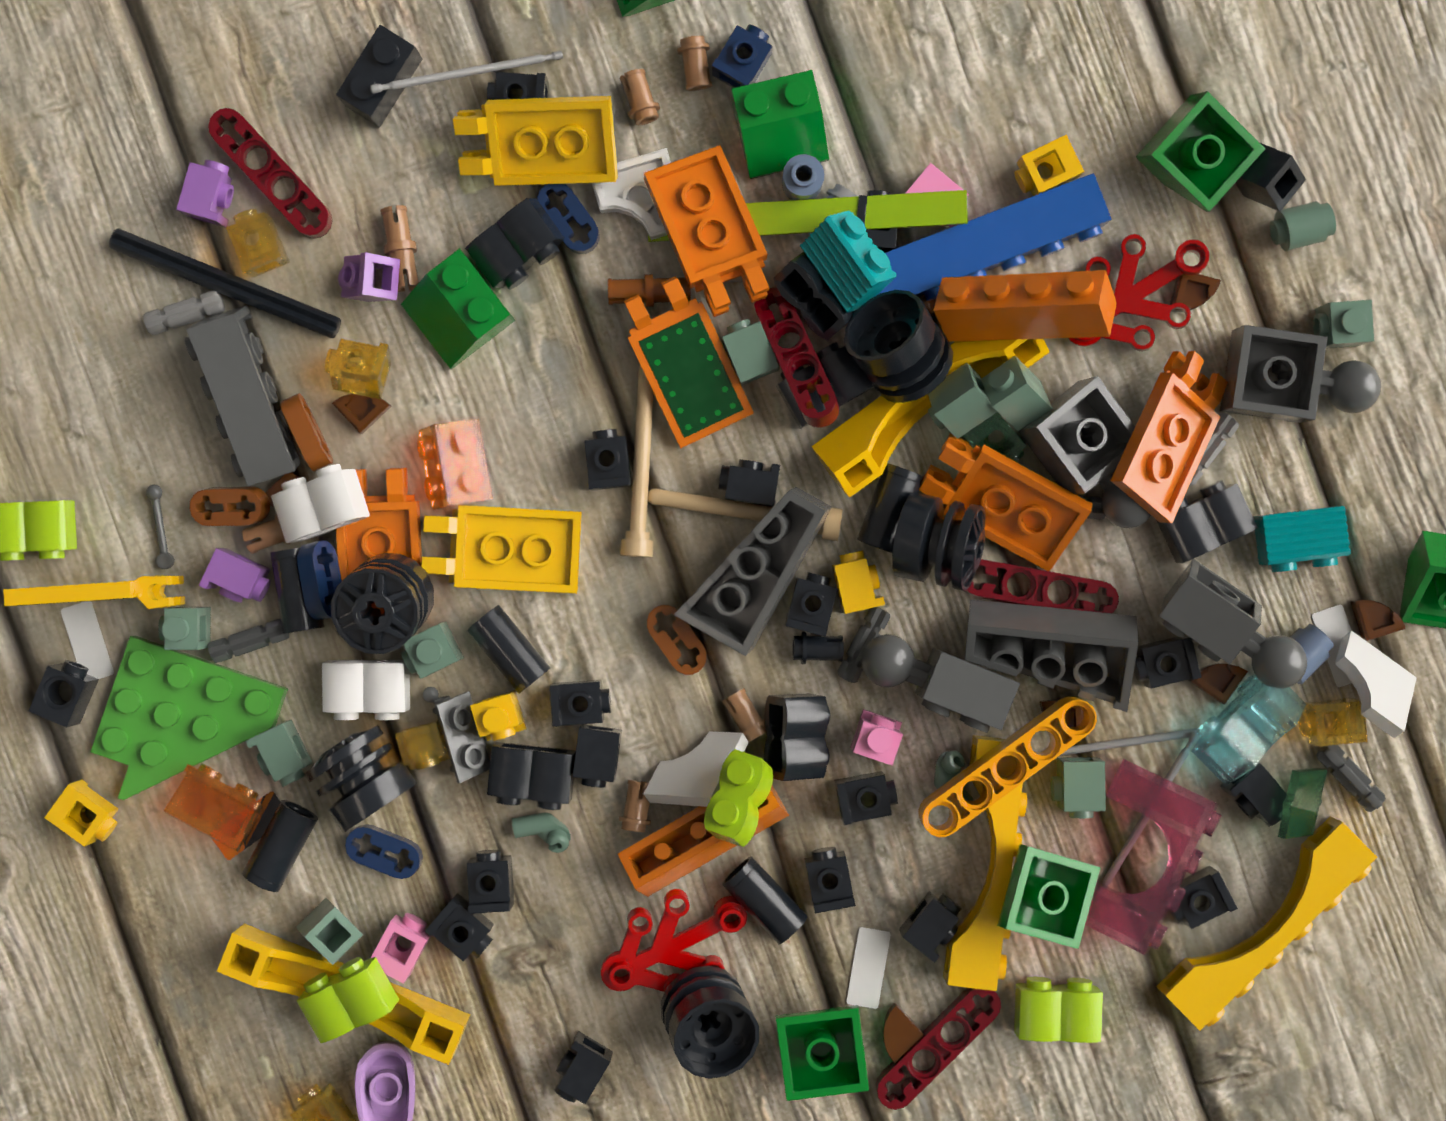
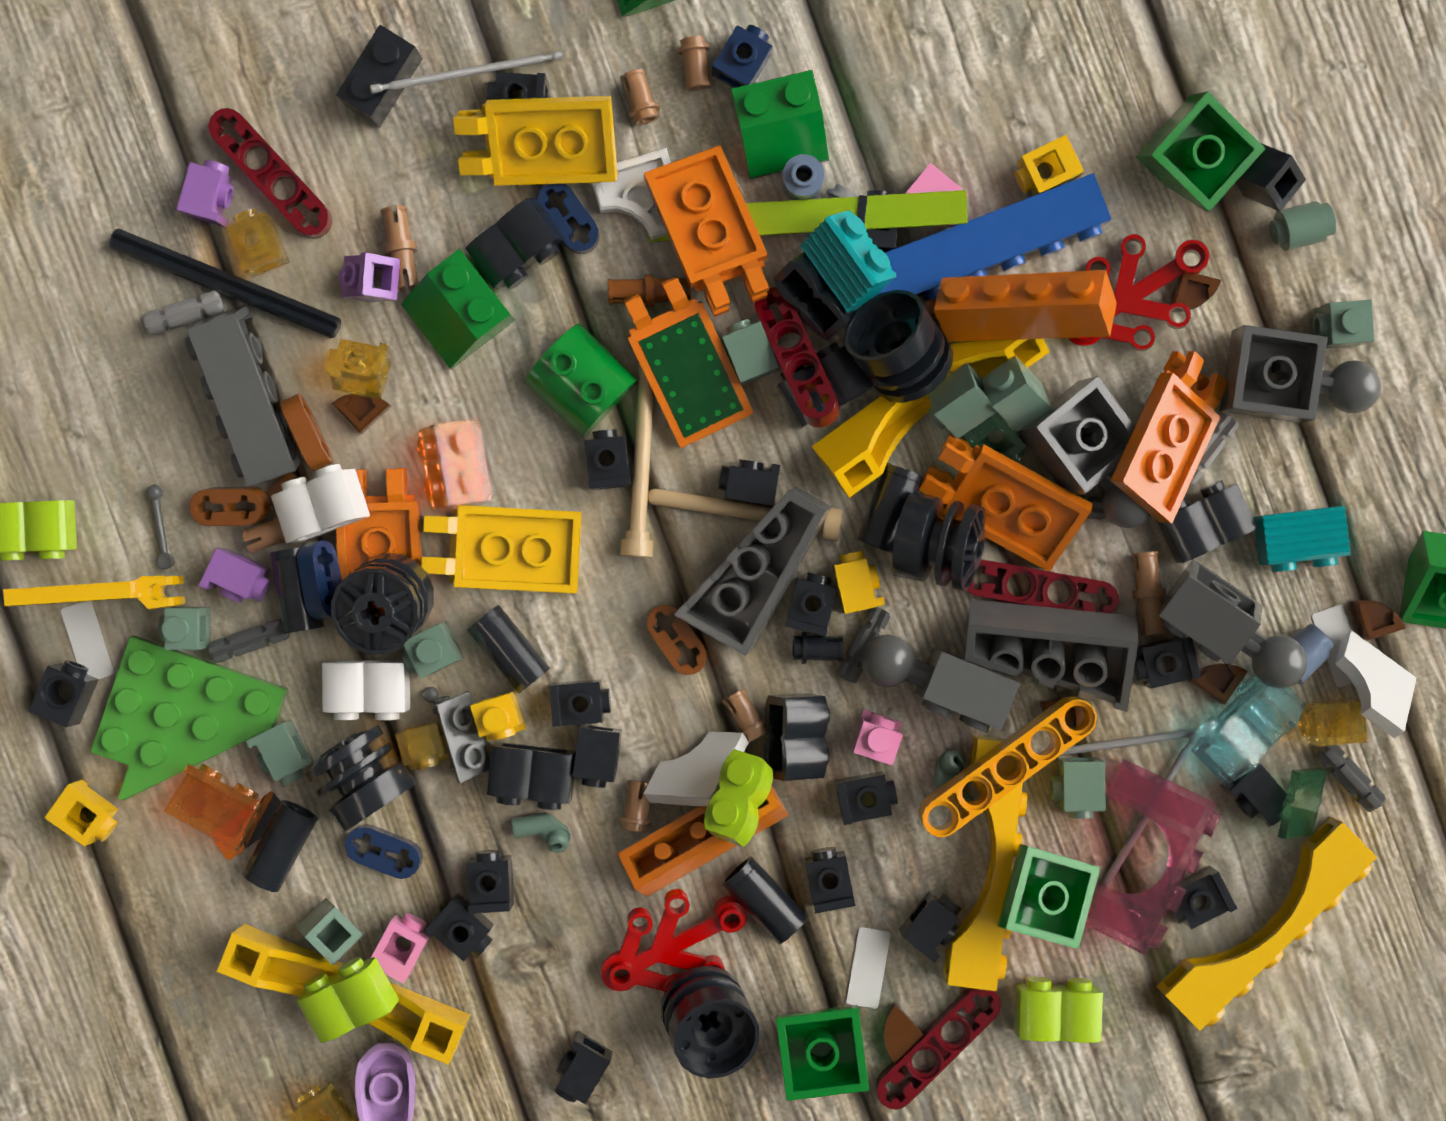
(580, 380): none -> green brick
(1148, 592): none -> medium nougat pin

